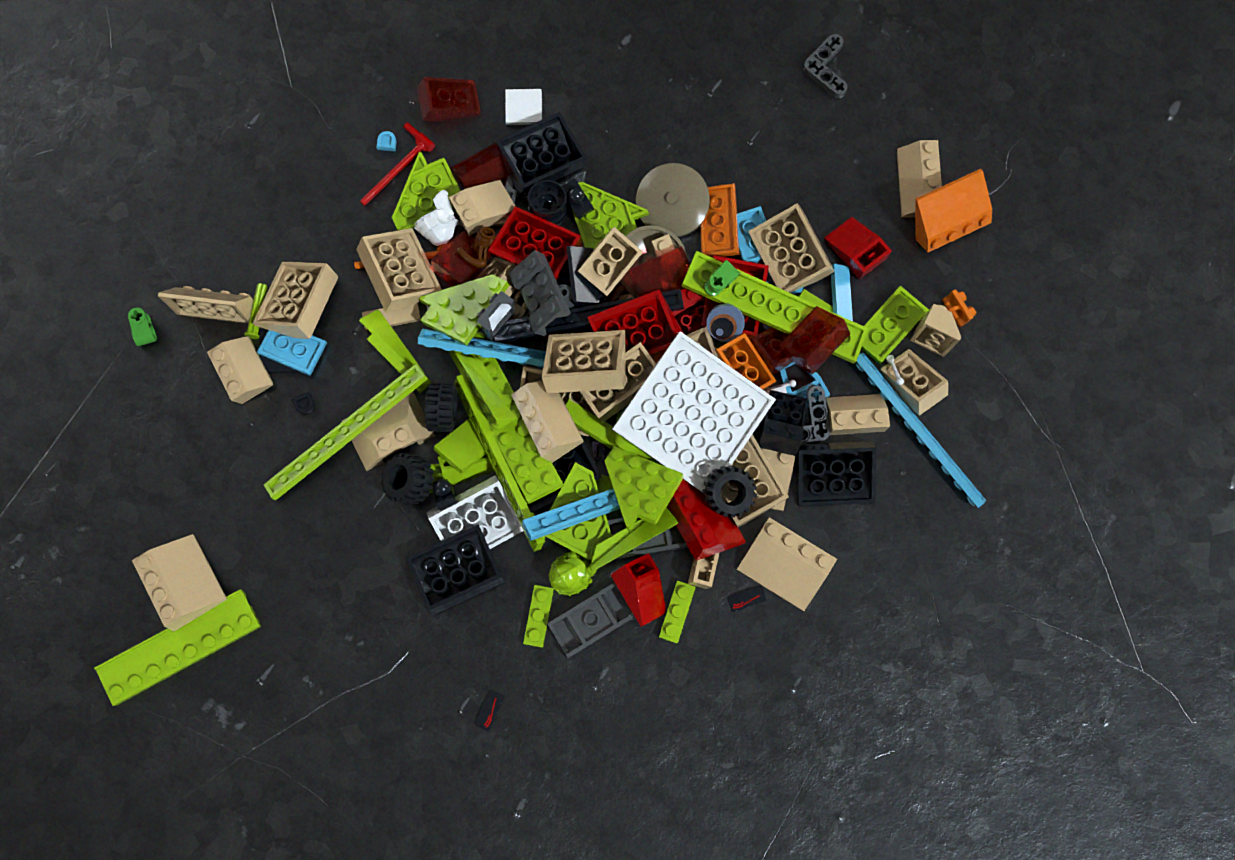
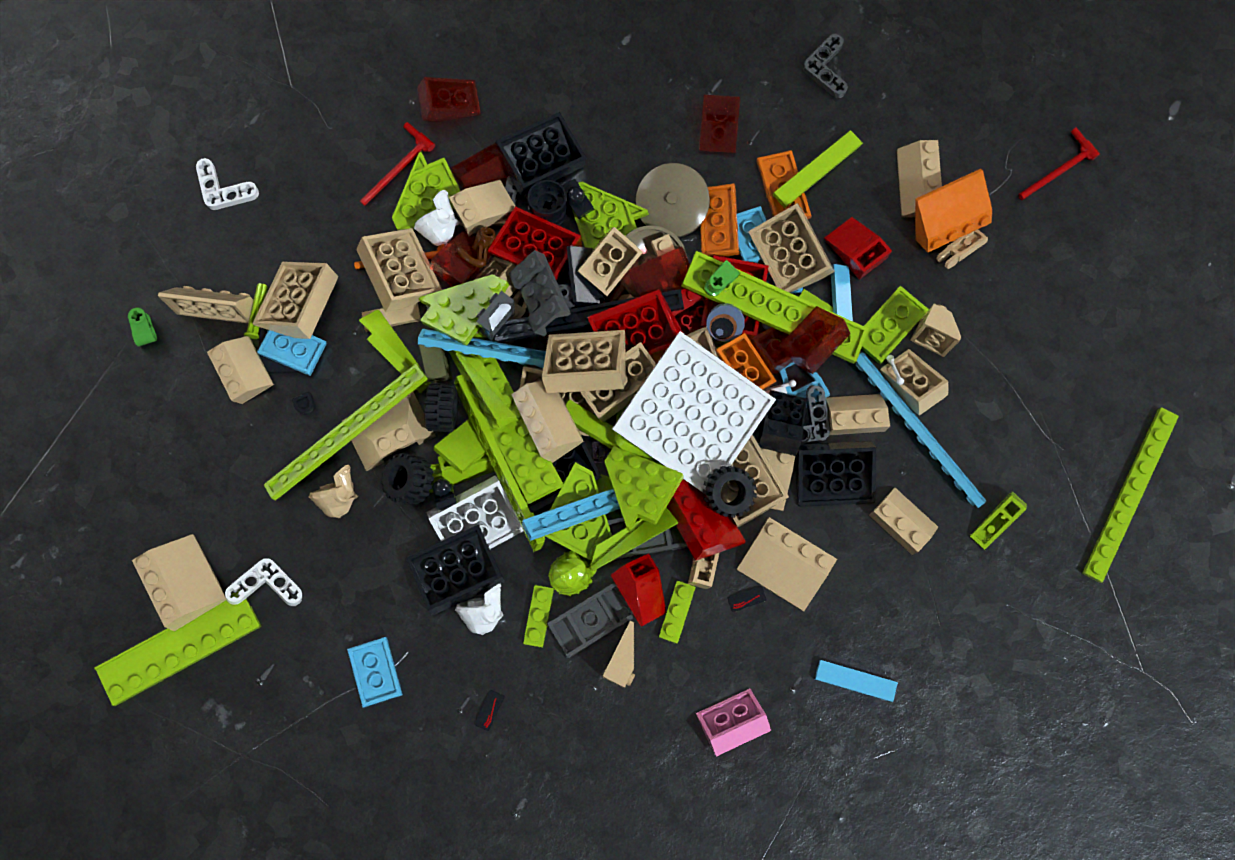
(216, 192): none -> white beam
(262, 577): none -> white beam
(336, 497): none -> tan head
(374, 672): none -> medium azure tile
(386, 141): medium azure tile -> none
(435, 364): none -> olive hinge
(481, 613): none -> white head
(523, 106): white tile -> none
(622, 662): none -> tan slope
(719, 123): none -> clear red slope
(733, 722): none -> bright pink slope
(775, 172): none -> orange tile
(817, 169): none -> lime tile
(856, 681): none -> medium azure tile
(904, 521): none -> tan slope
(955, 303): orange hips -> none
(962, 248): none -> tan hinge
(999, 520): none -> lime slope
(1087, 151): none -> red bar
(1130, 495): none -> lime plate

